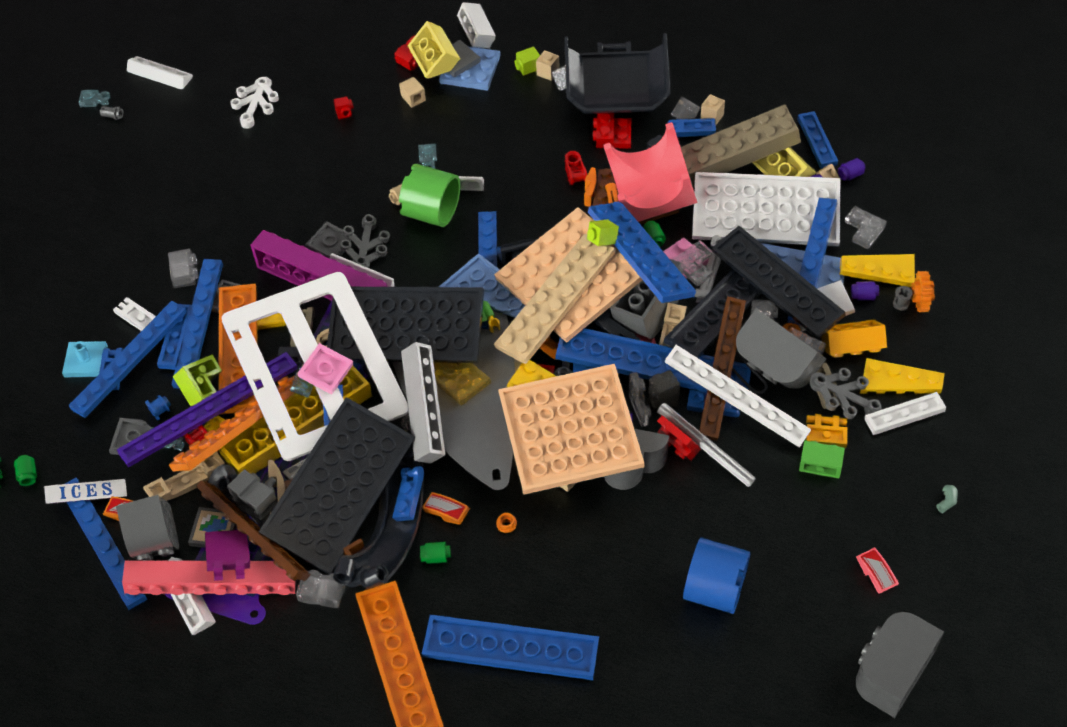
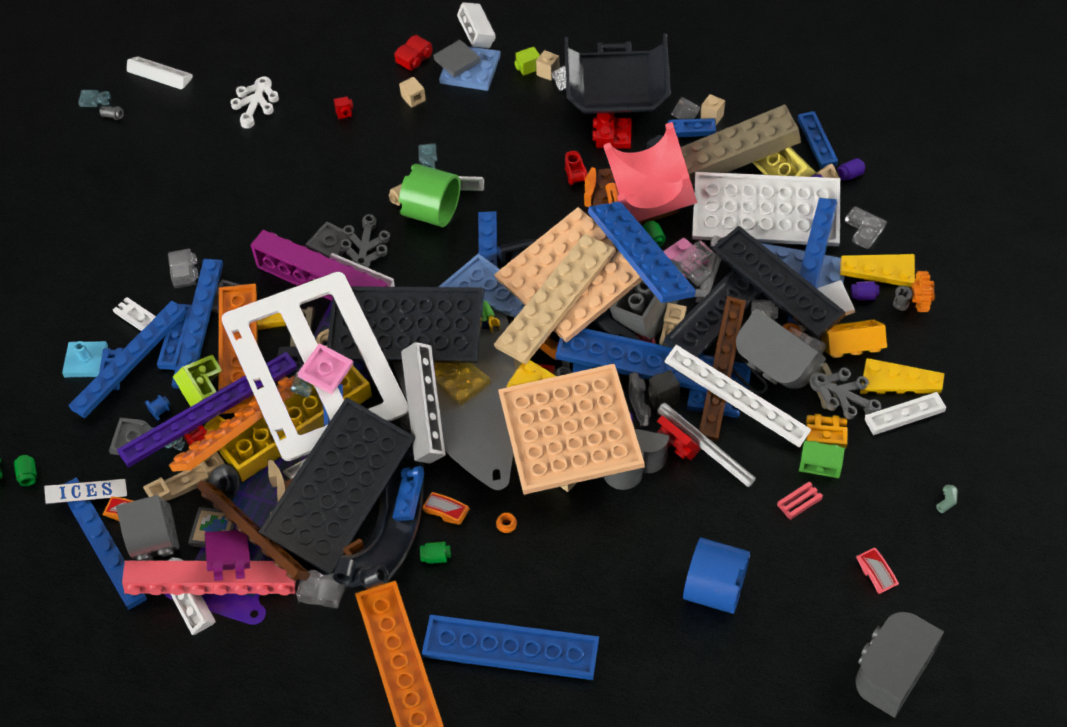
(252, 496): dark grey brick -> none
(433, 50): light yellow slope -> none
(602, 232): lime brick -> none
(811, 491): none -> coral tile

